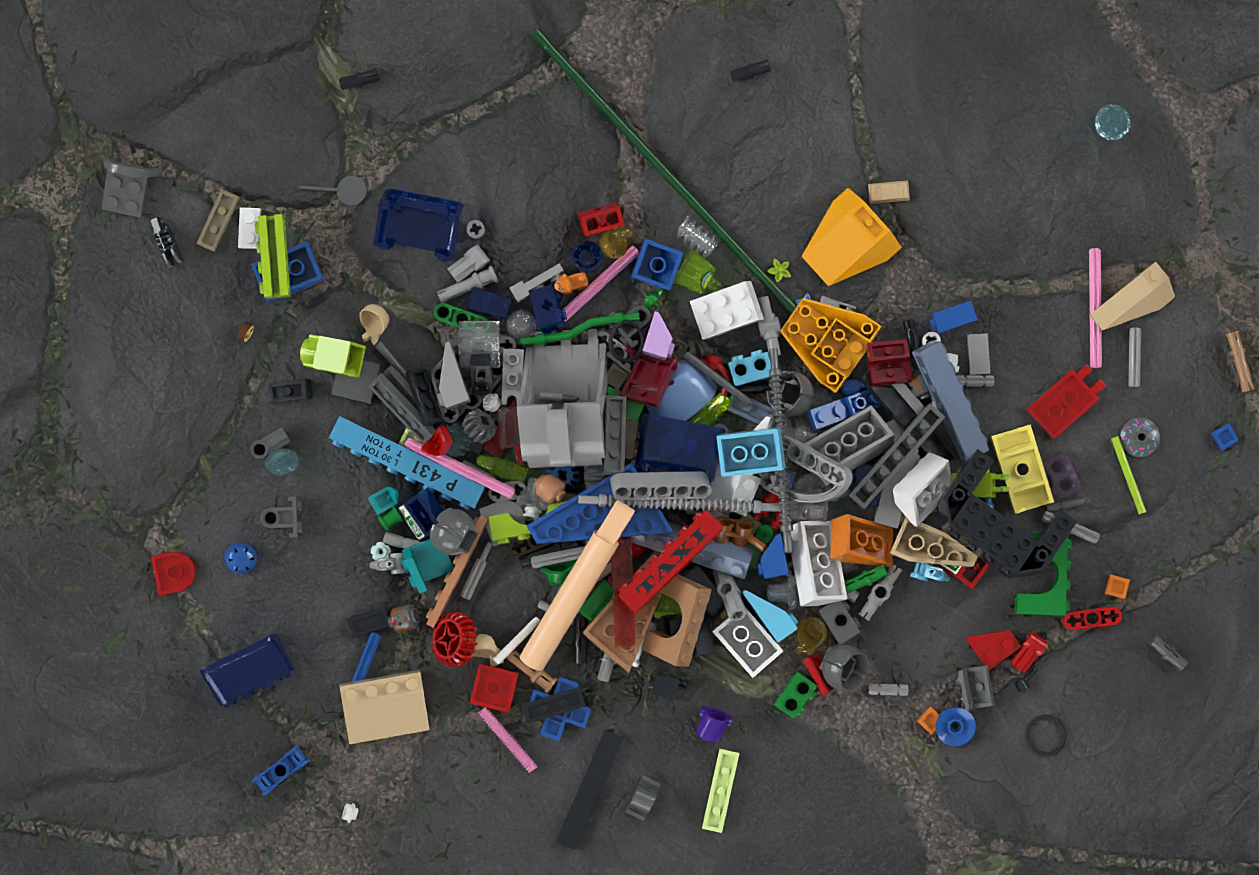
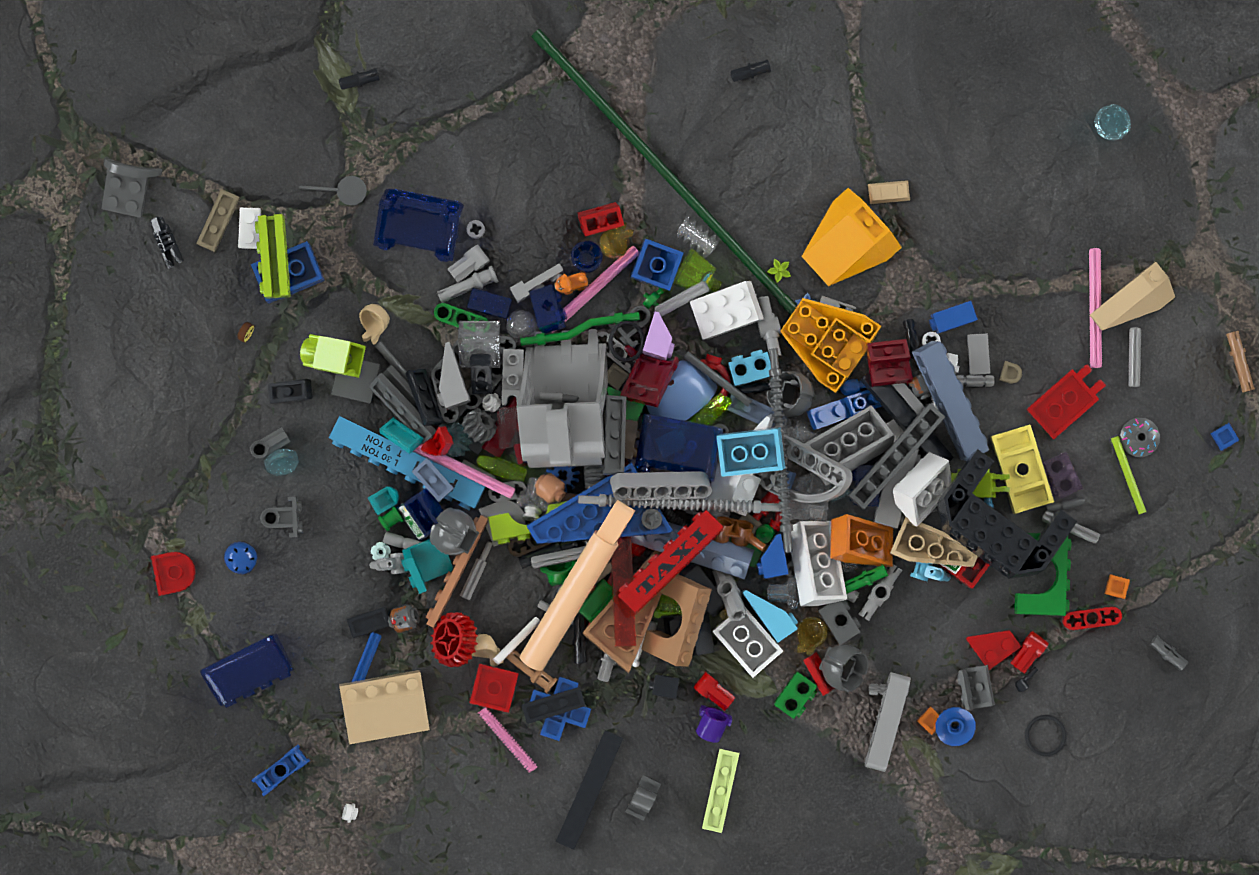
(401, 435): none -> teal tile
(433, 479): none -> sand blue plate
(651, 519): none -> dark grey tile
(682, 298): none -> light grey axle
(710, 688): none -> red piece
(887, 721): none -> light grey beam
(1010, 373): none -> dark tan tile

